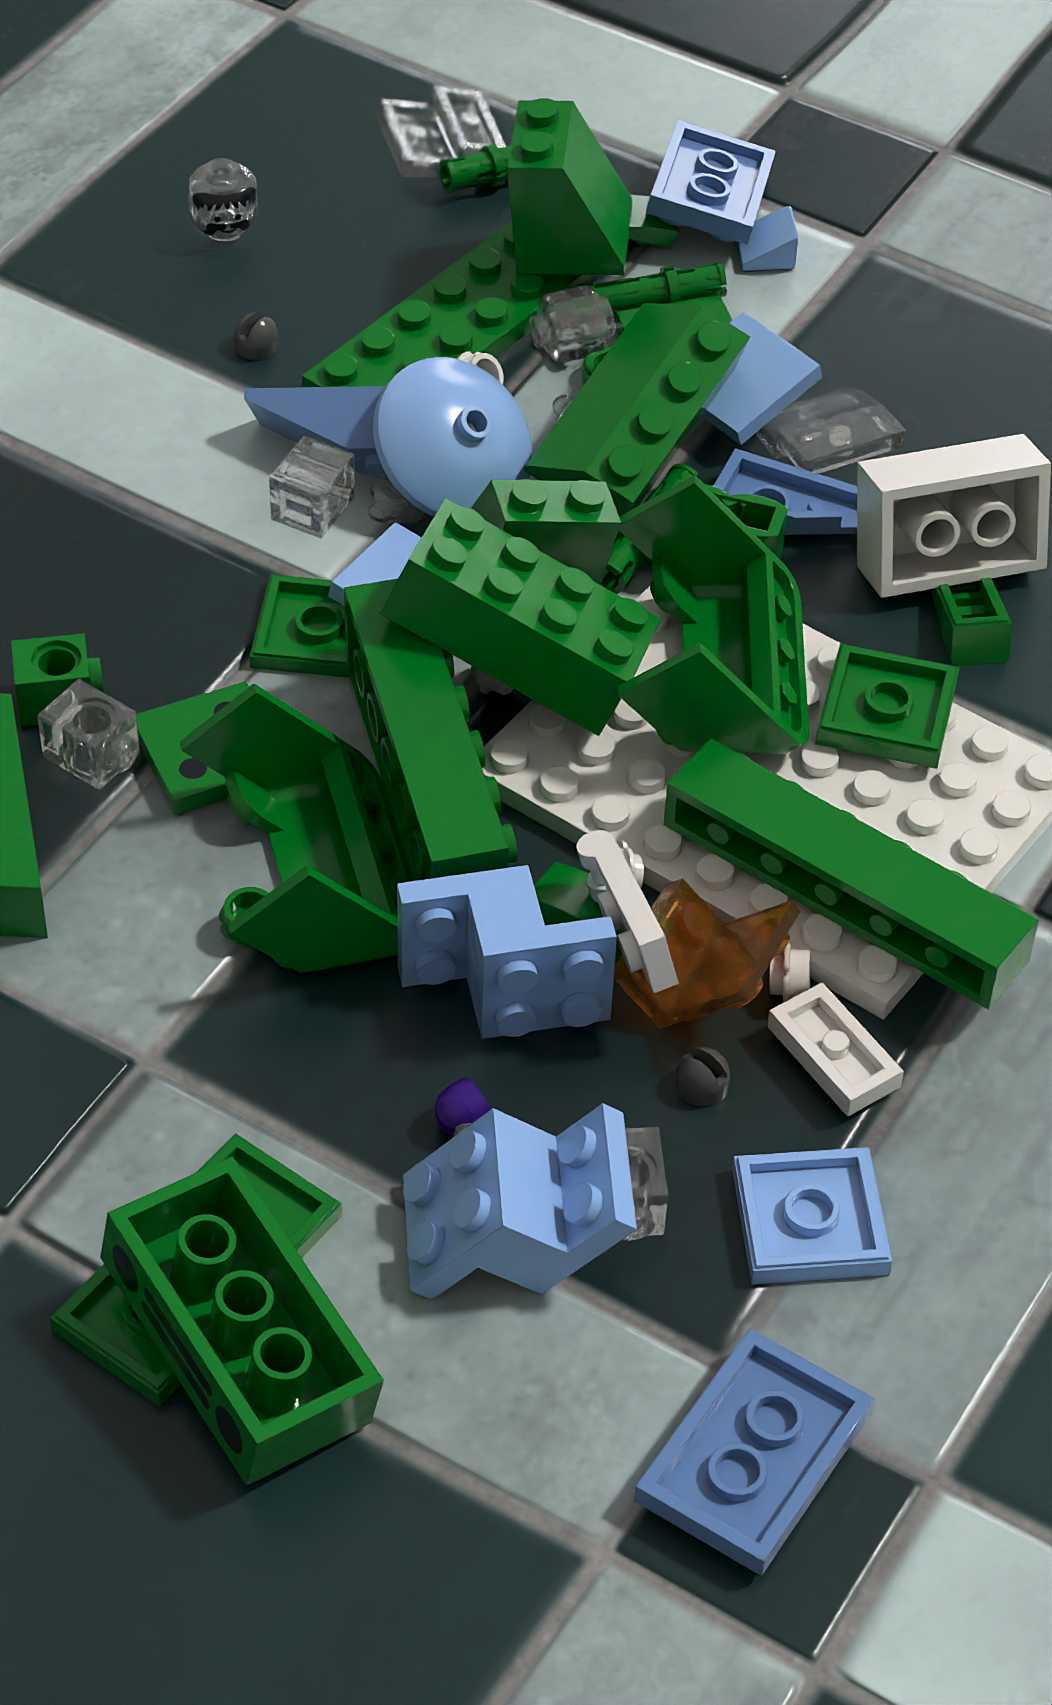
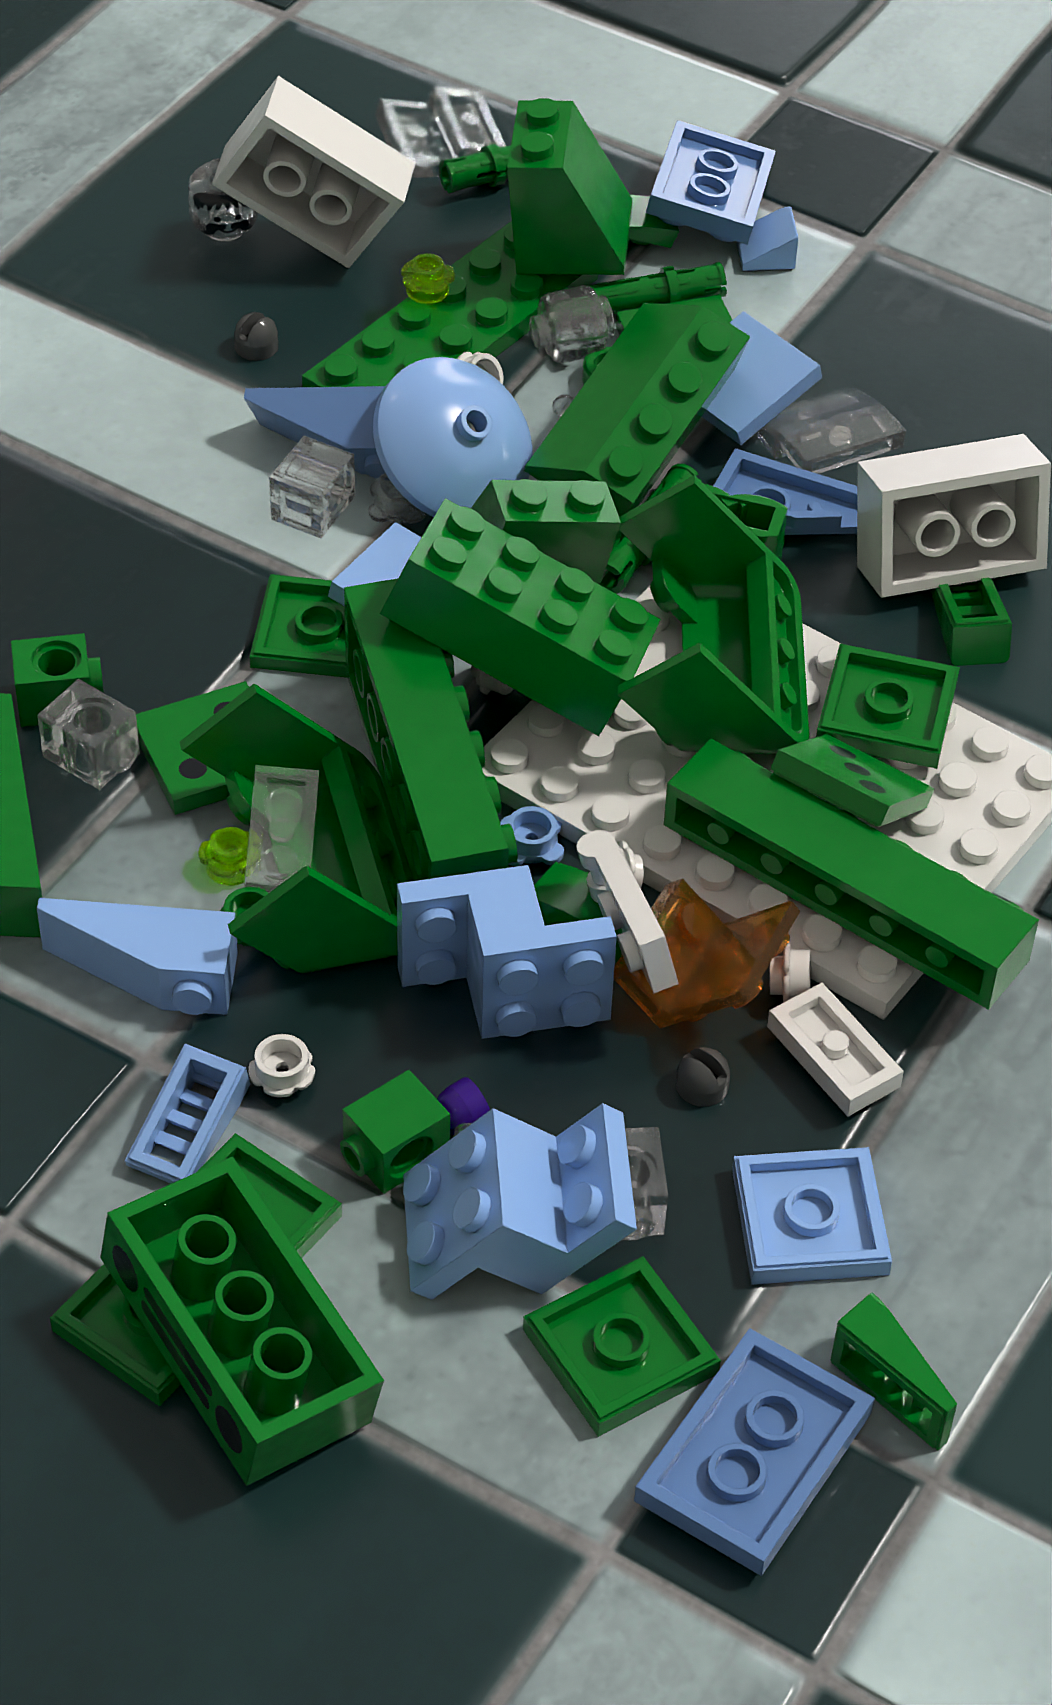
(154, 952): none -> light blue slope
(190, 1067): none -> light blue slope
(225, 855): none -> clear neon green plate
(277, 1053): none -> white plate
(280, 825): none -> clear plate
(314, 172): none -> white brick
(393, 1130): none -> green brick
(427, 278): none -> clear neon green plate
(535, 835): none -> light blue plate
(621, 1345): none -> green tile
(851, 780): none -> green tile
(889, 1367): none -> green slope

